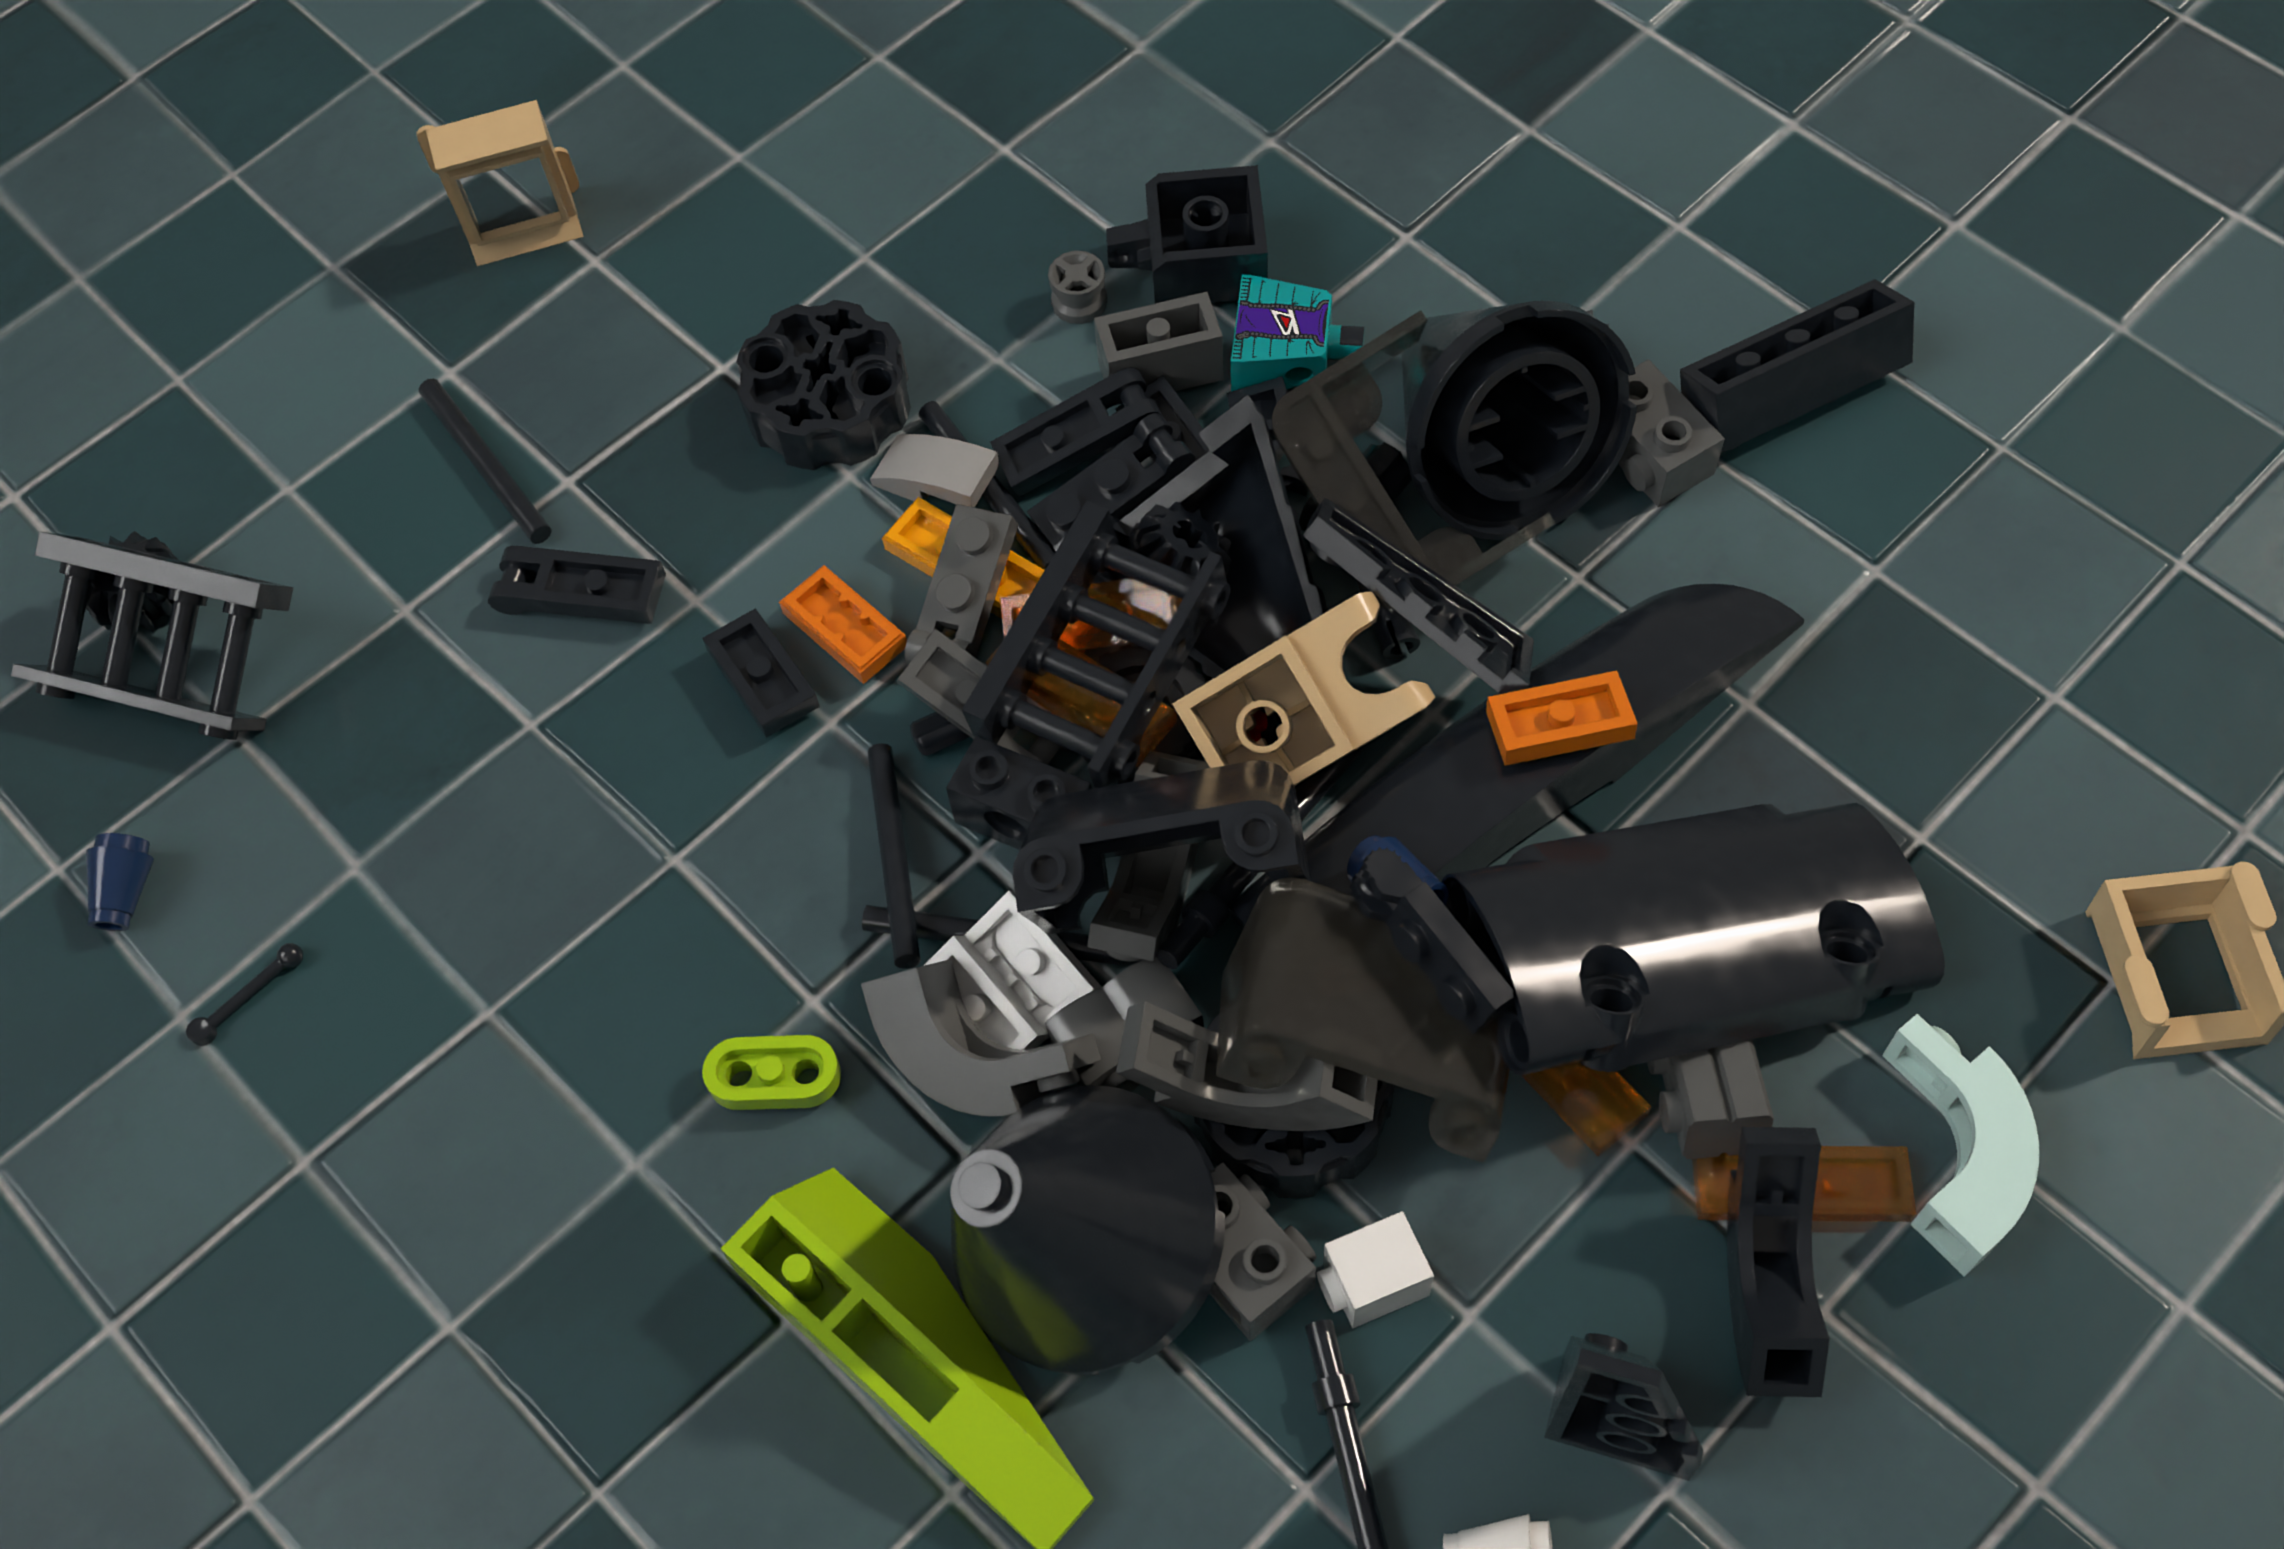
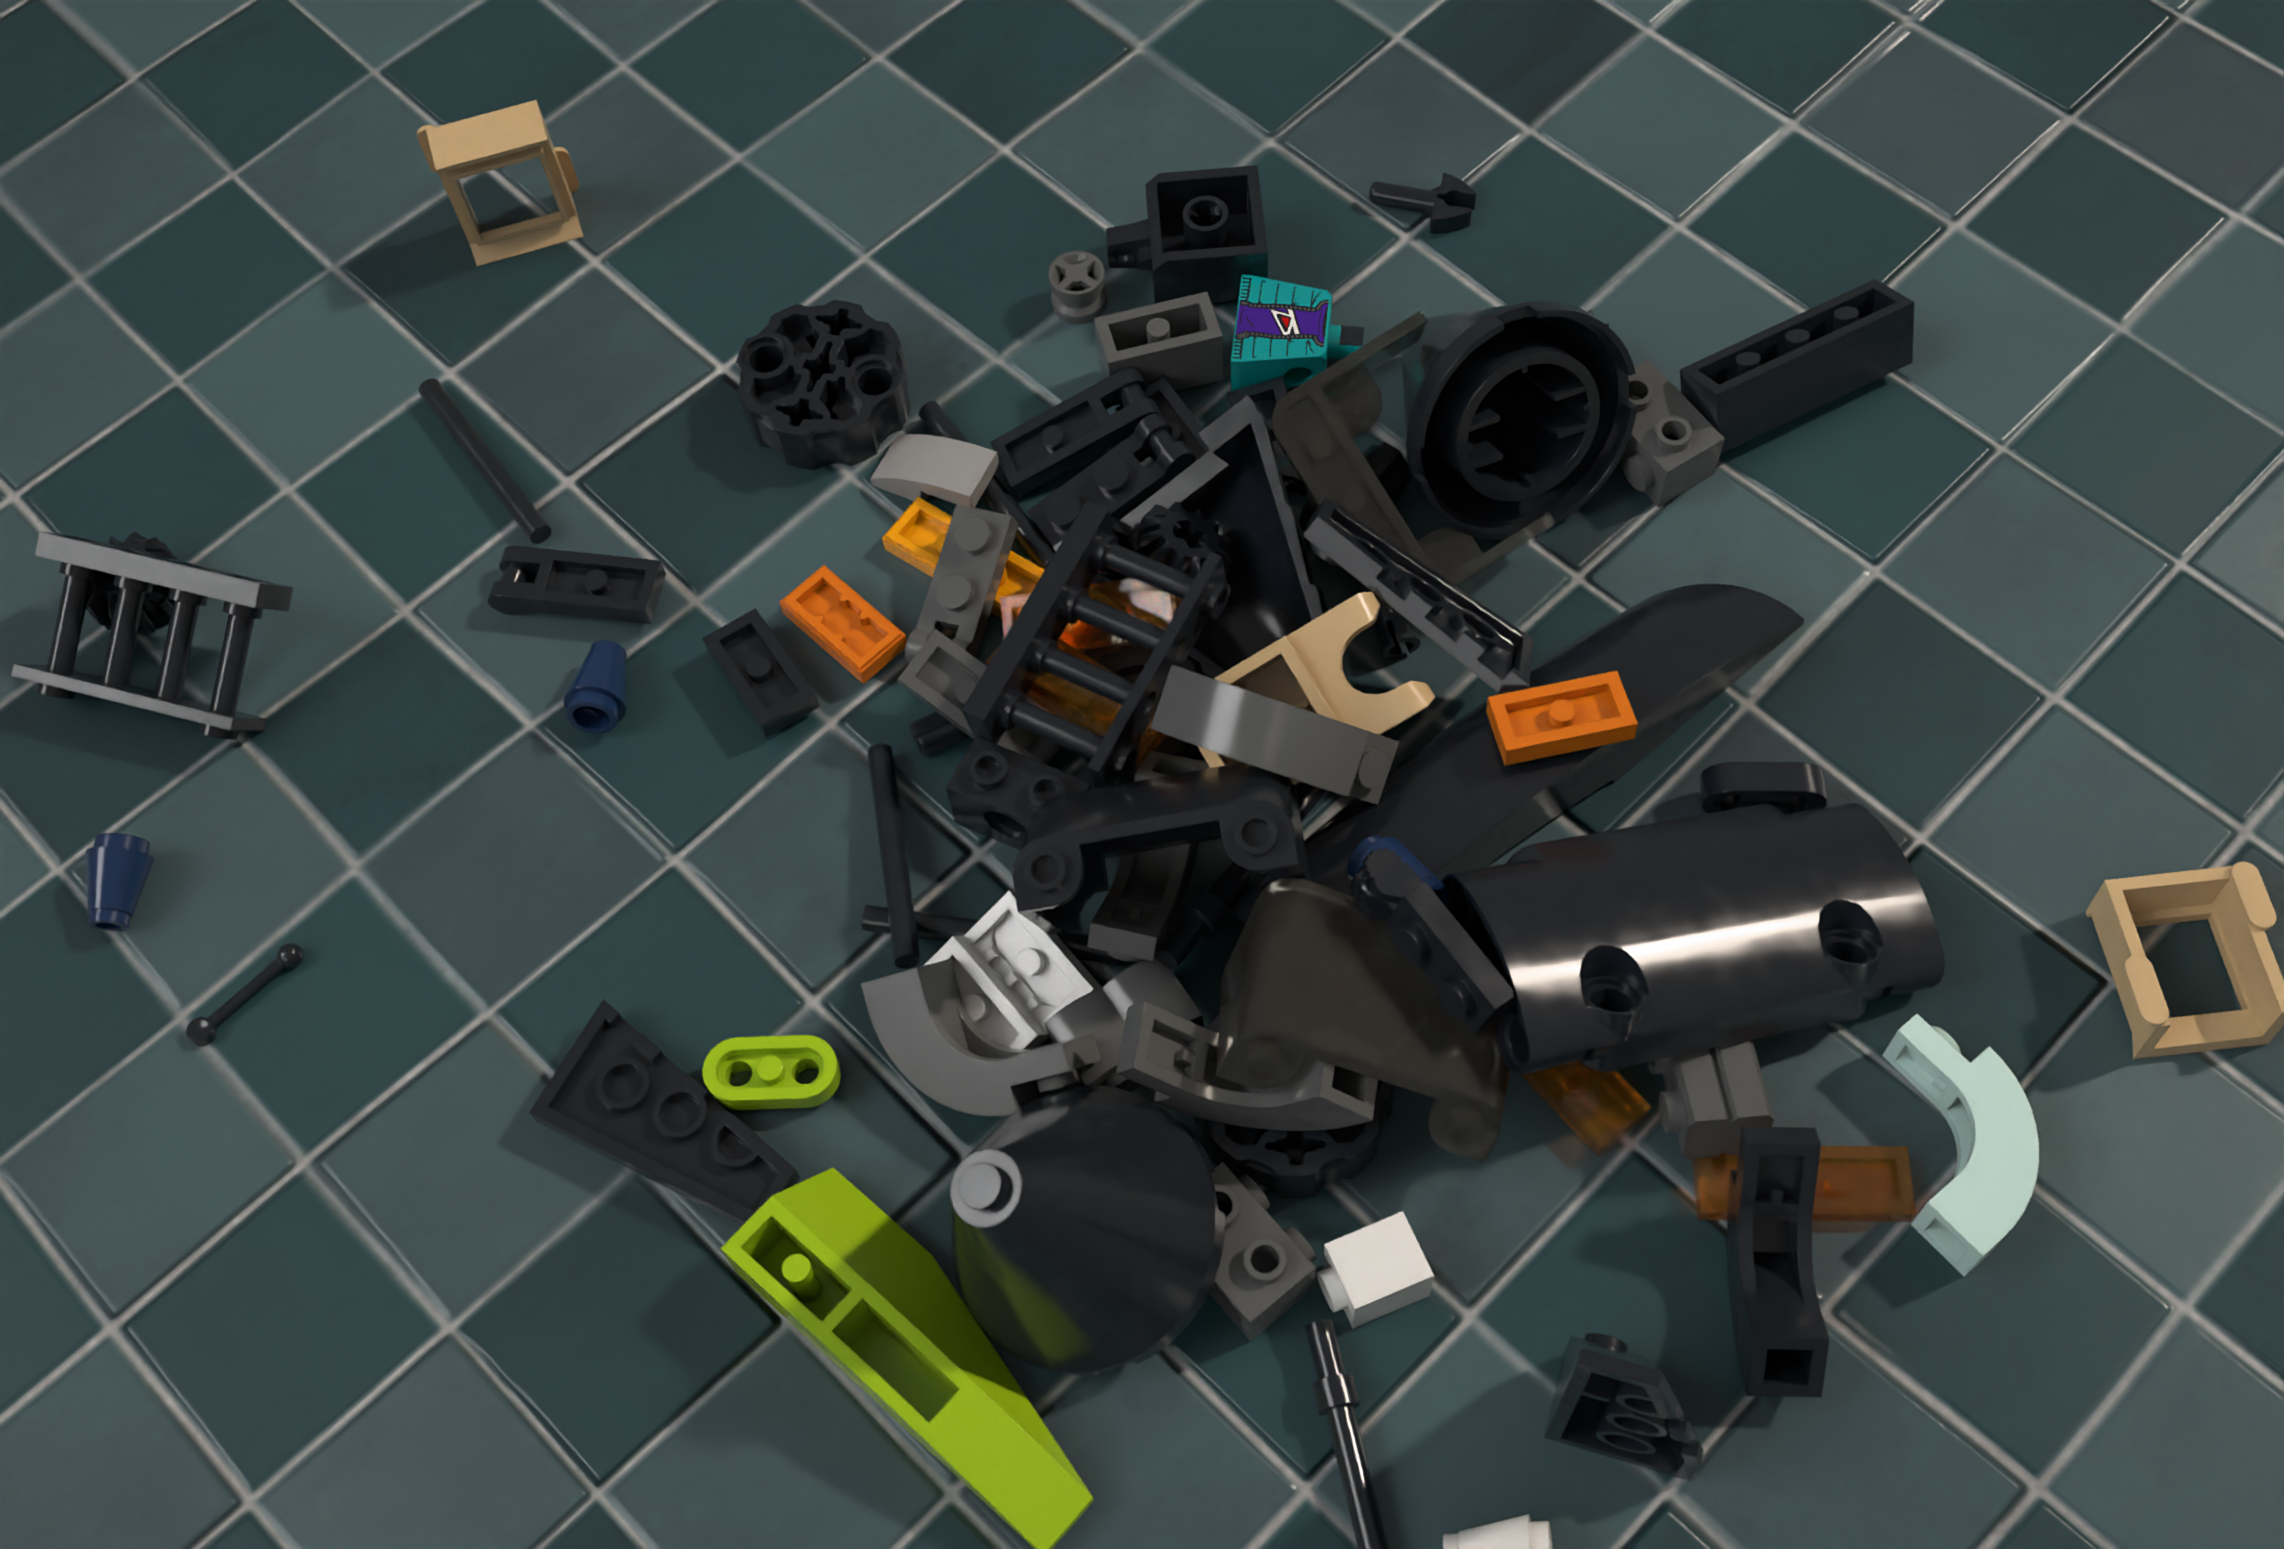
(598, 689): none -> dark blue cone
(648, 1115): none -> black wing
(1274, 735): none -> dark grey arch
(1434, 202): none -> black bar
(1785, 785): none -> black beam

